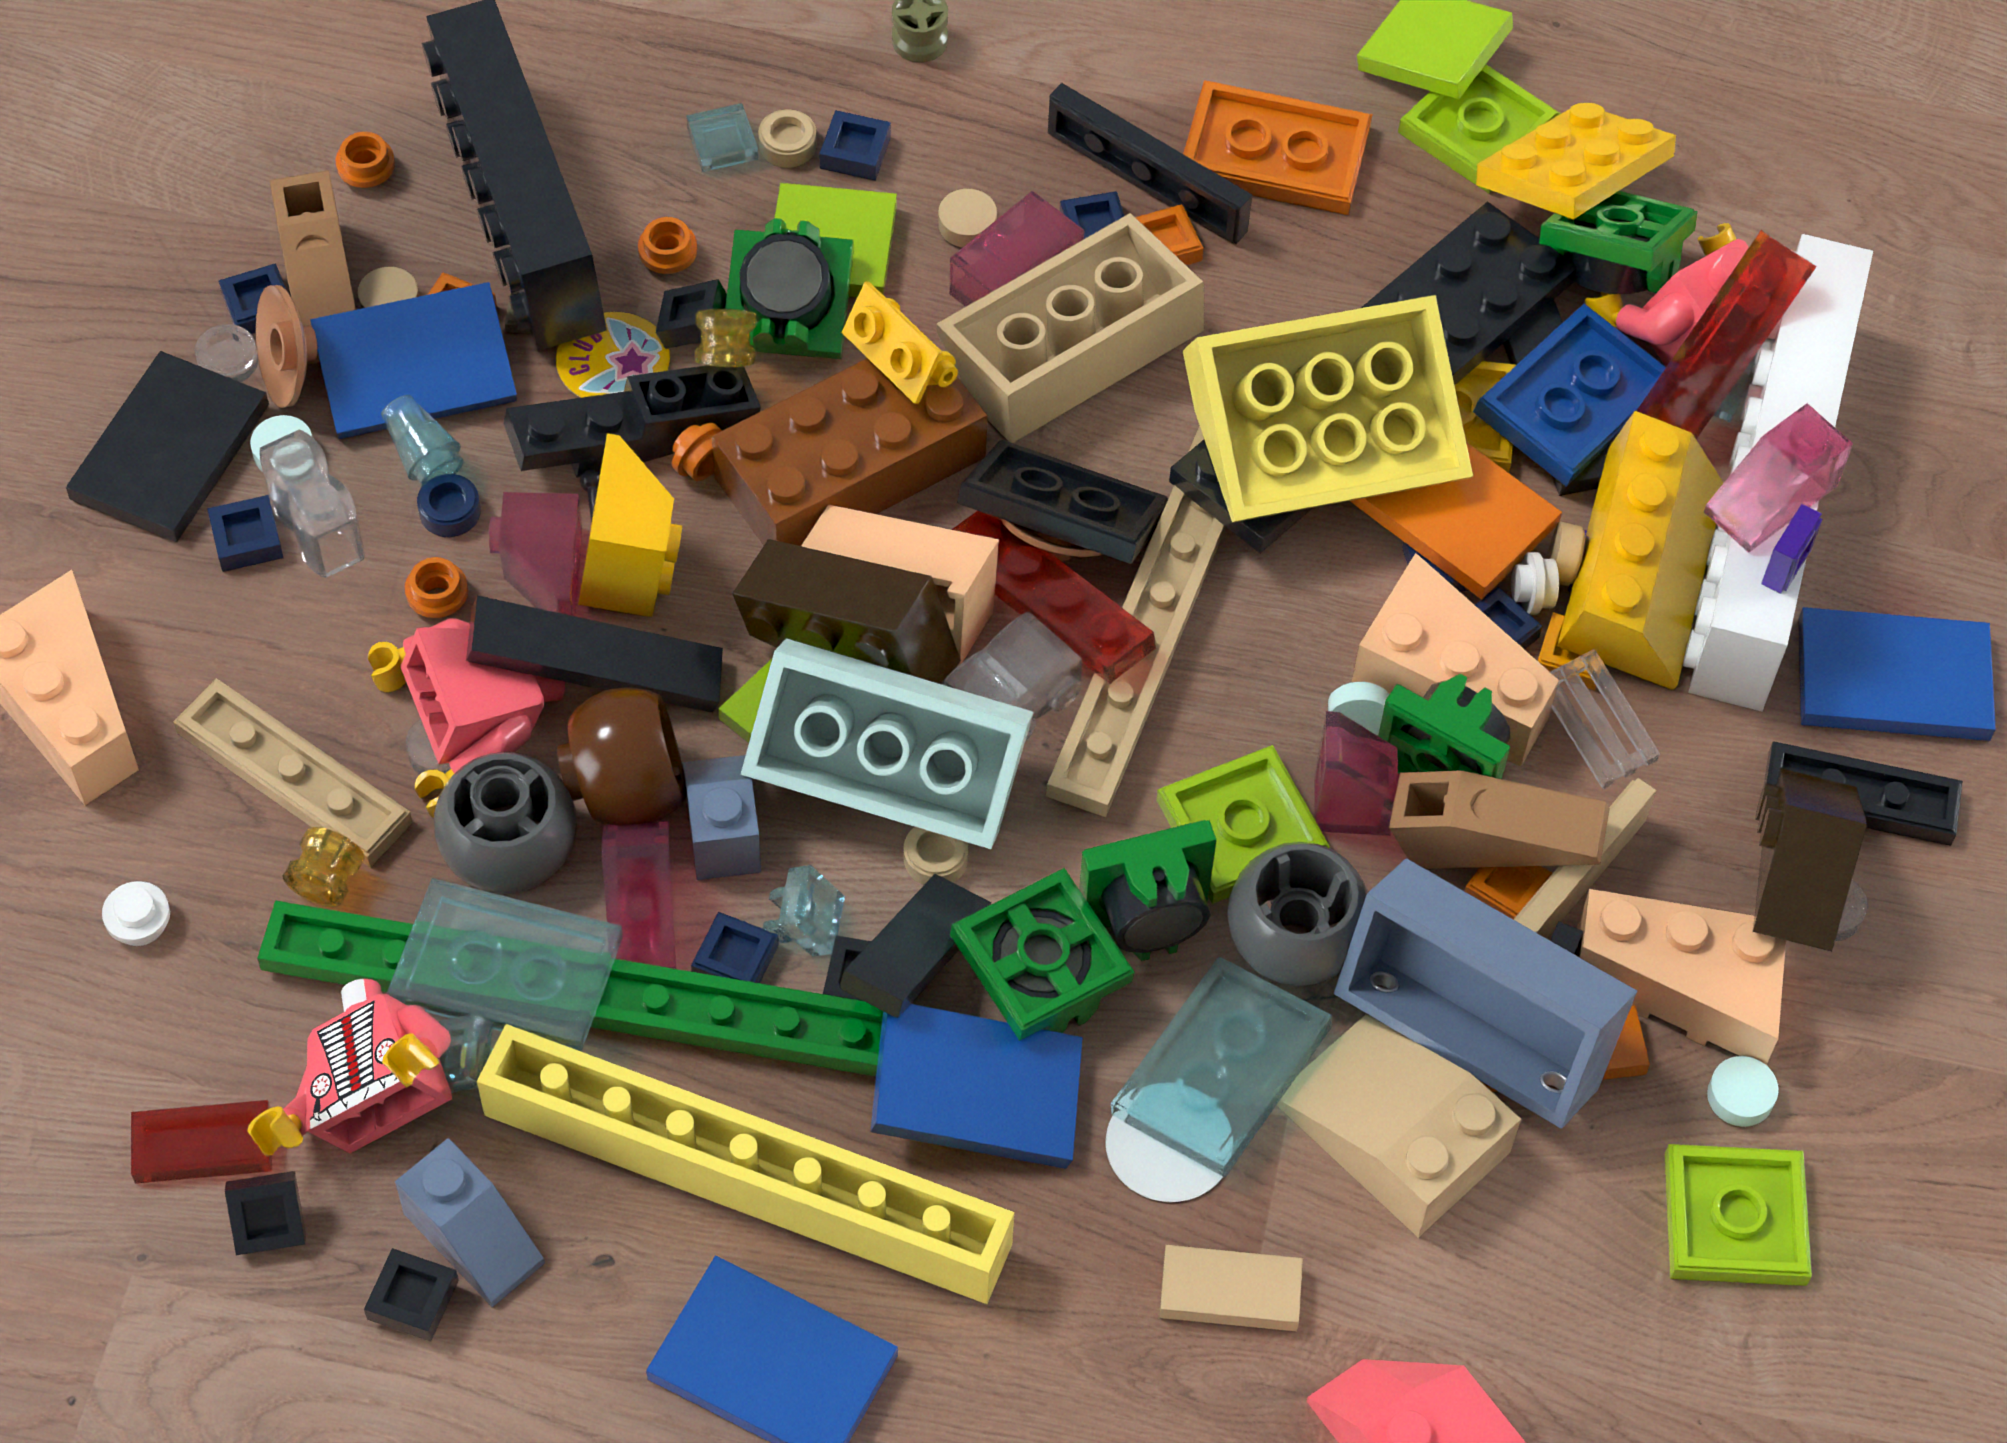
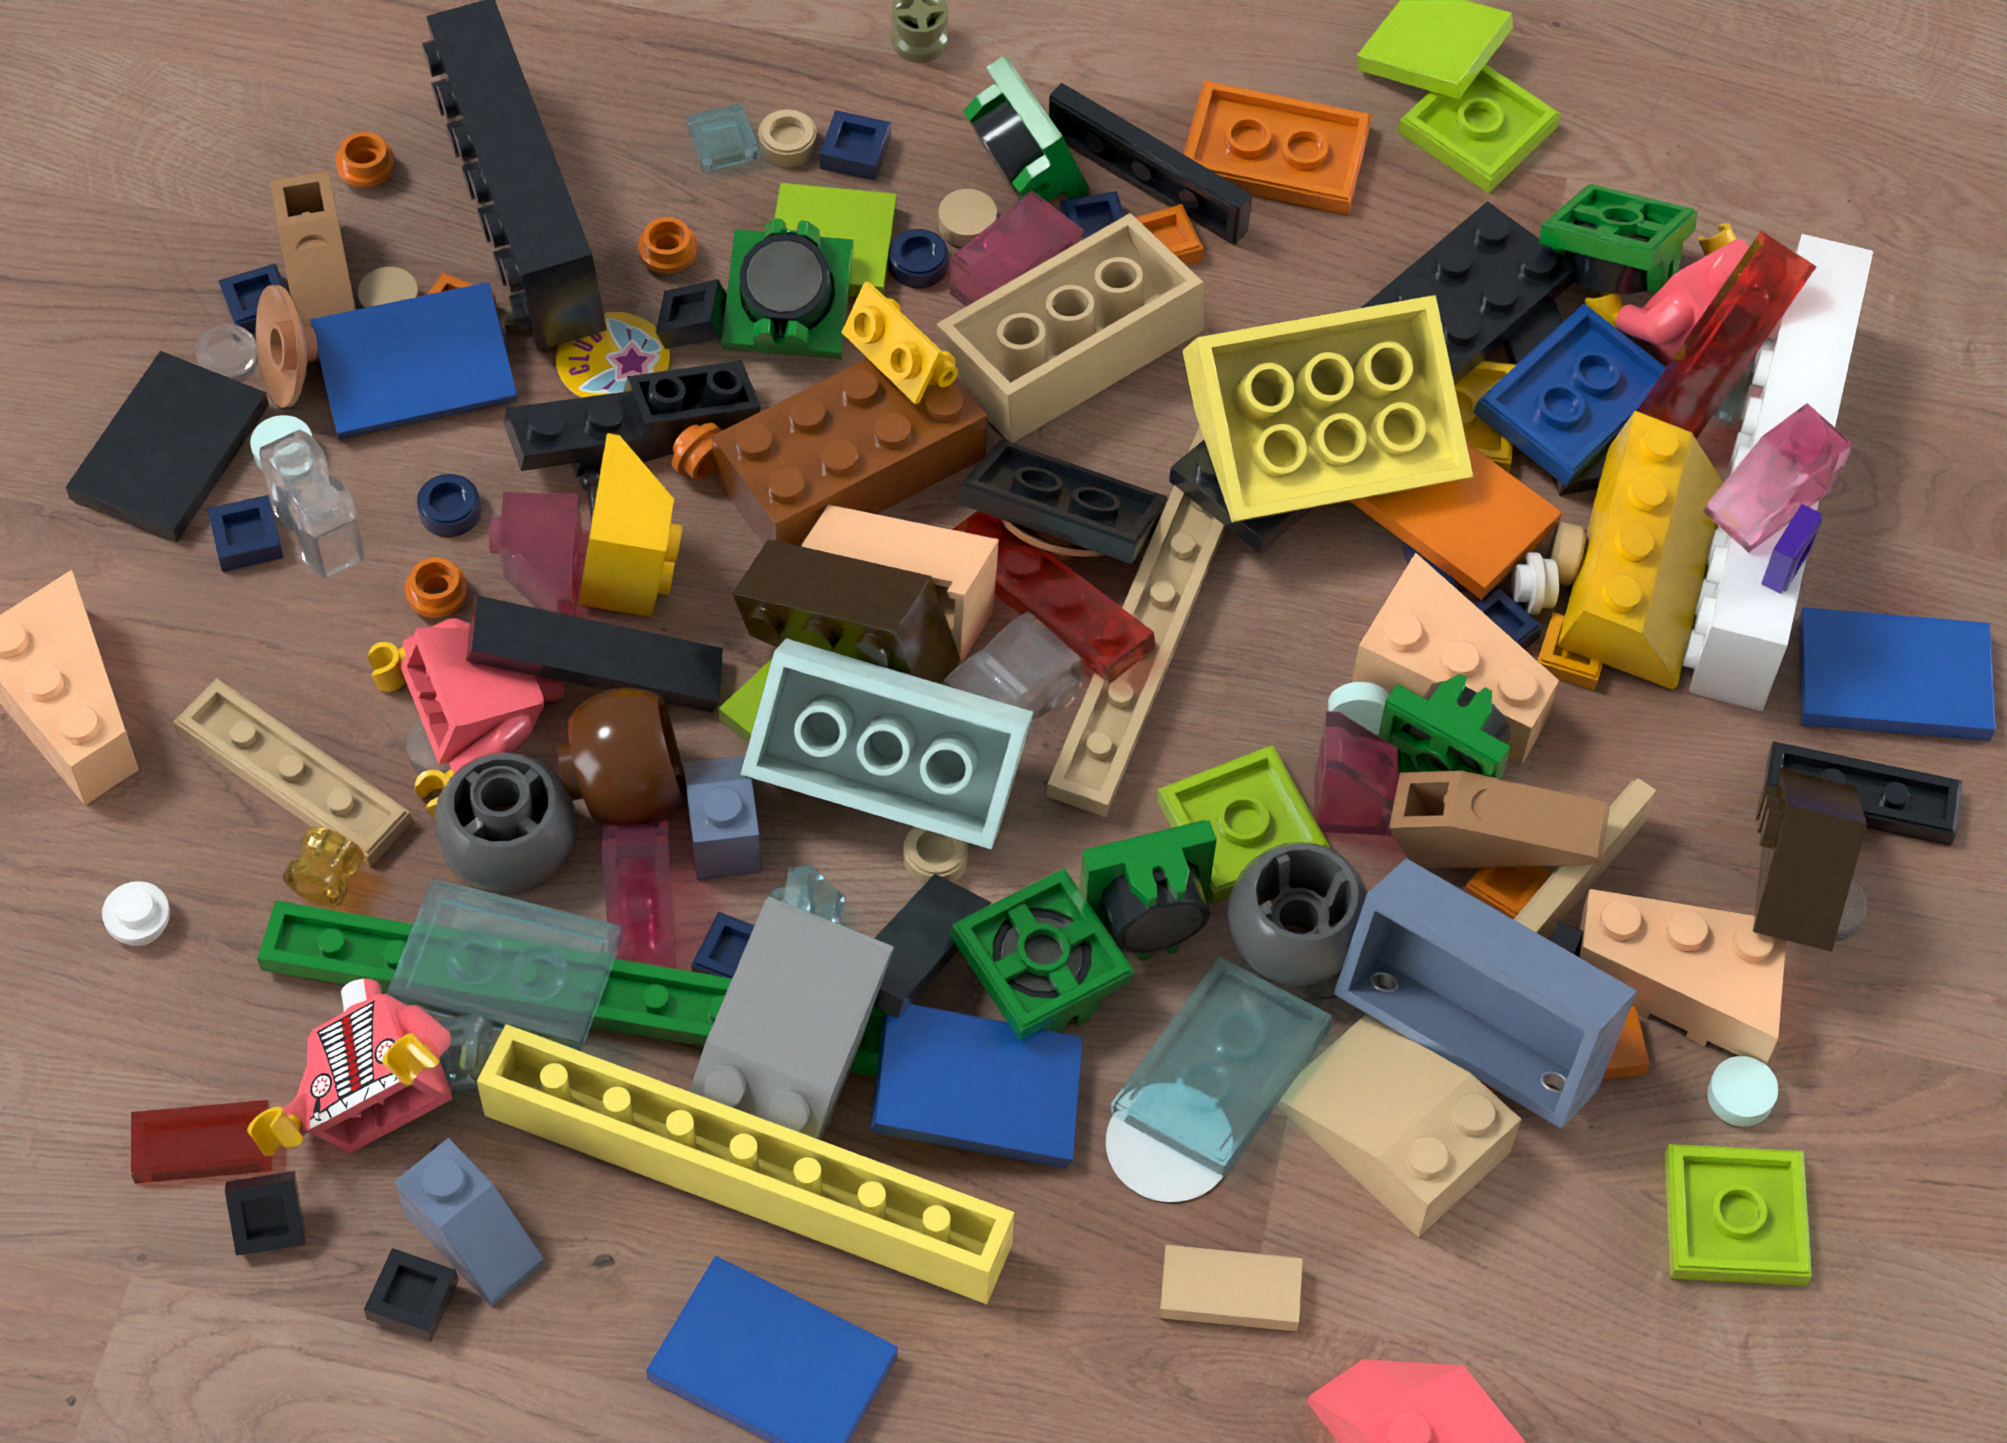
(421, 441): clear light blue cone -> none
(725, 337): clear yellow wheel -> none
(792, 1019): none -> light grey slope
(918, 258): none -> dark blue tile
(1023, 138): none -> green piece
(1576, 160): yellow plate -> none
(1624, 763): clear tile -> none

